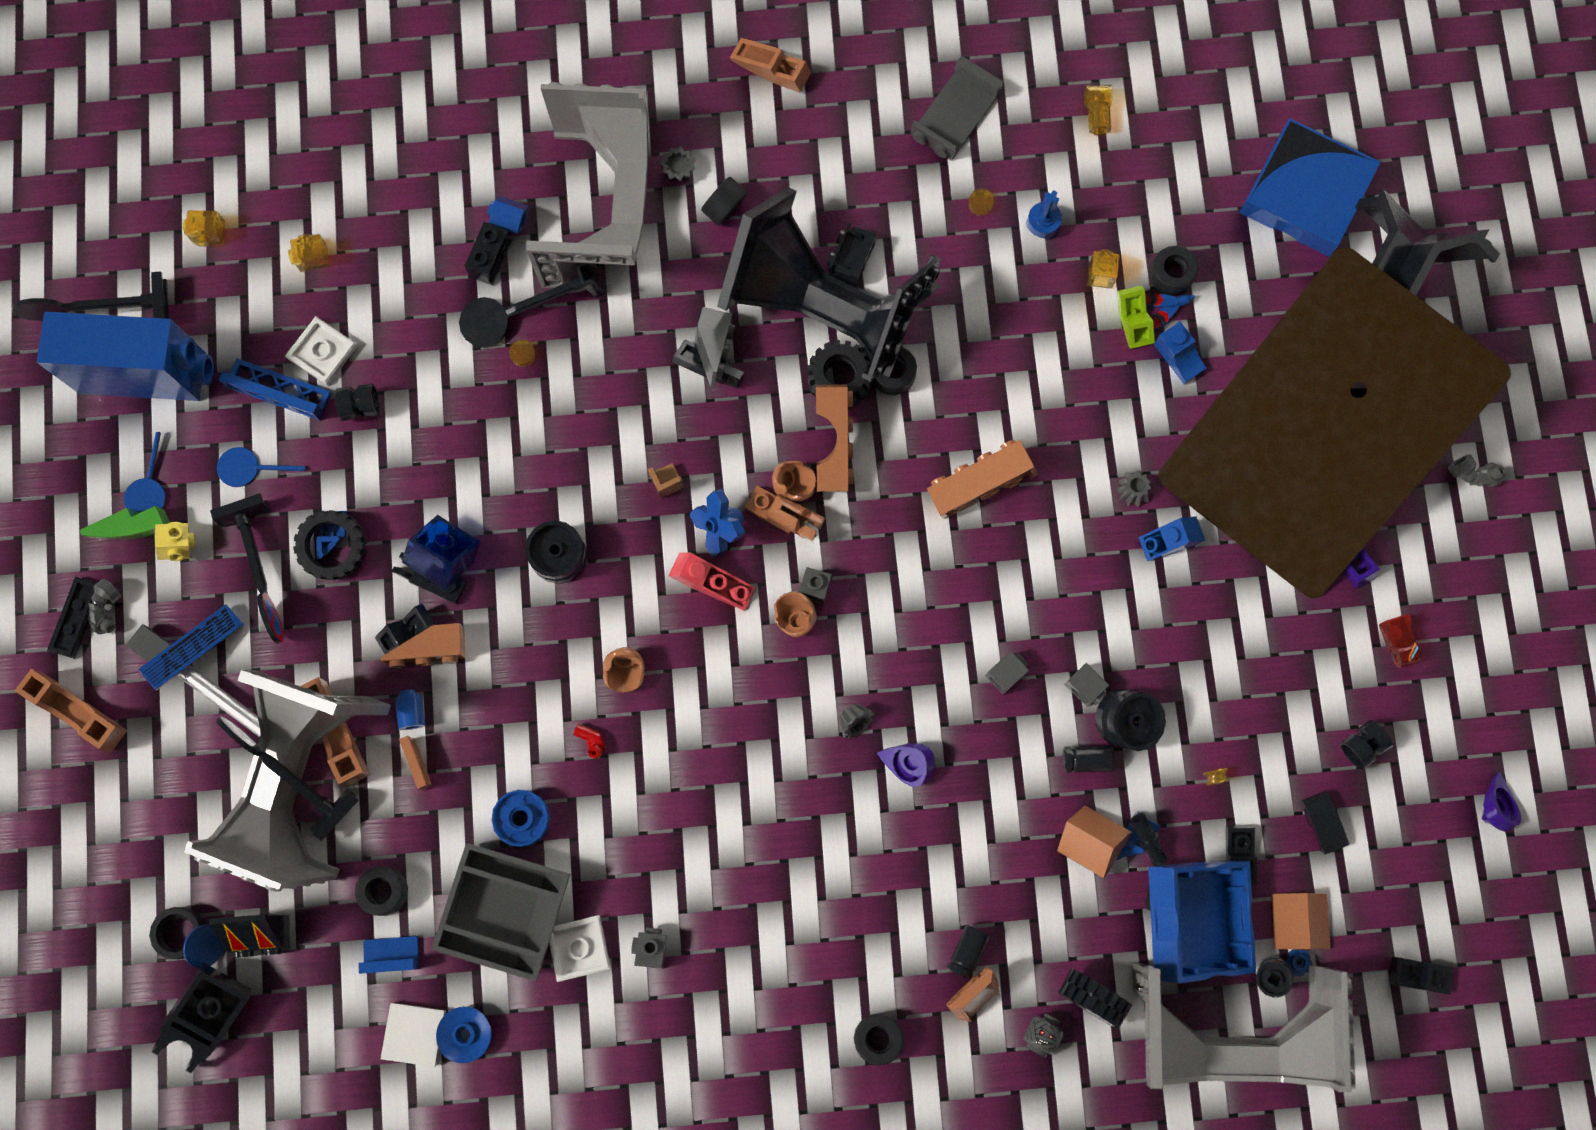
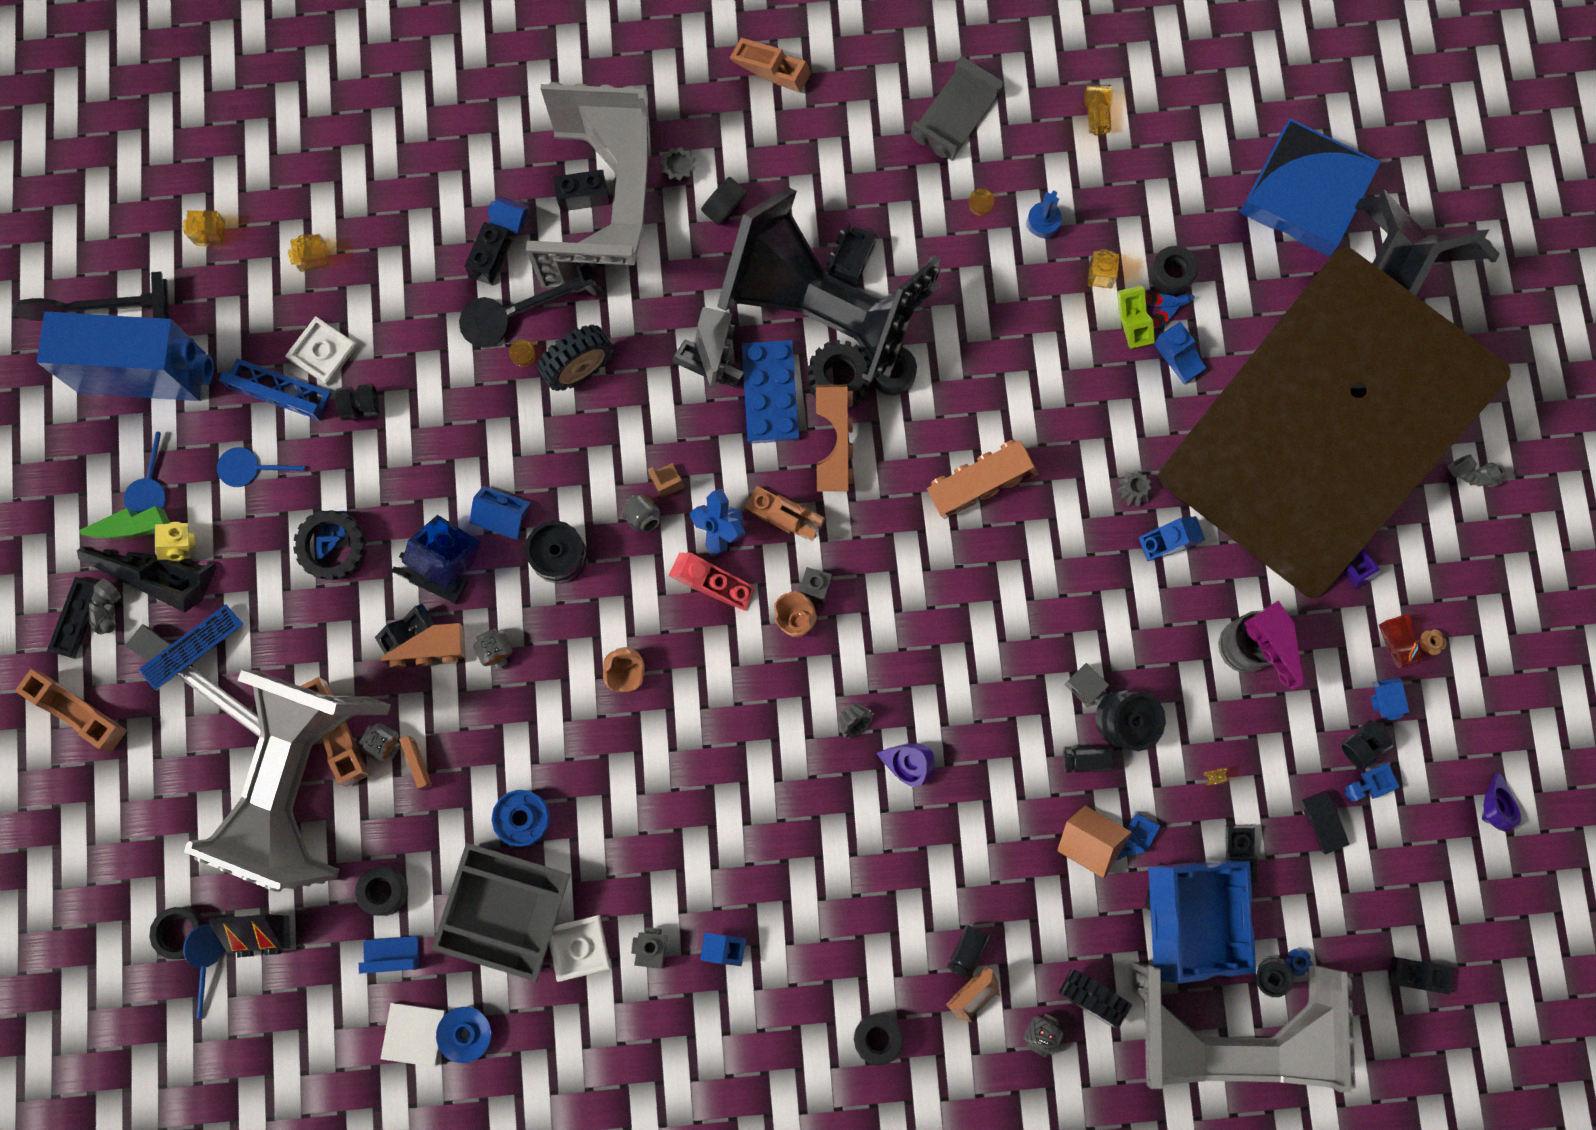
(168, 581): none -> black wedge
(199, 1024): black brick -> none
(241, 513): black piece -> none
(330, 811): black piece -> none
(380, 742): none -> dark grey head
(409, 710): blue brick -> none
(493, 648): none -> dark grey head
(498, 512): none -> blue panel
(575, 357): none -> black wheel
(581, 190): none -> black hinge
(593, 739): red arm -> none
(641, 513): none -> dark grey head
(723, 949): none -> blue brick
(770, 392): none -> blue plate
(794, 480): nougat hair -> none
(1007, 672): dark grey brick -> none
(1148, 839): black pin -> none
(1234, 647): none -> dark grey wheel
(1278, 640): none -> magenta slope
(1300, 921): nougat slope -> none
(1377, 781): none -> blue plate
(1389, 698): none -> blue brick
(1427, 646): none -> medium nougat plate

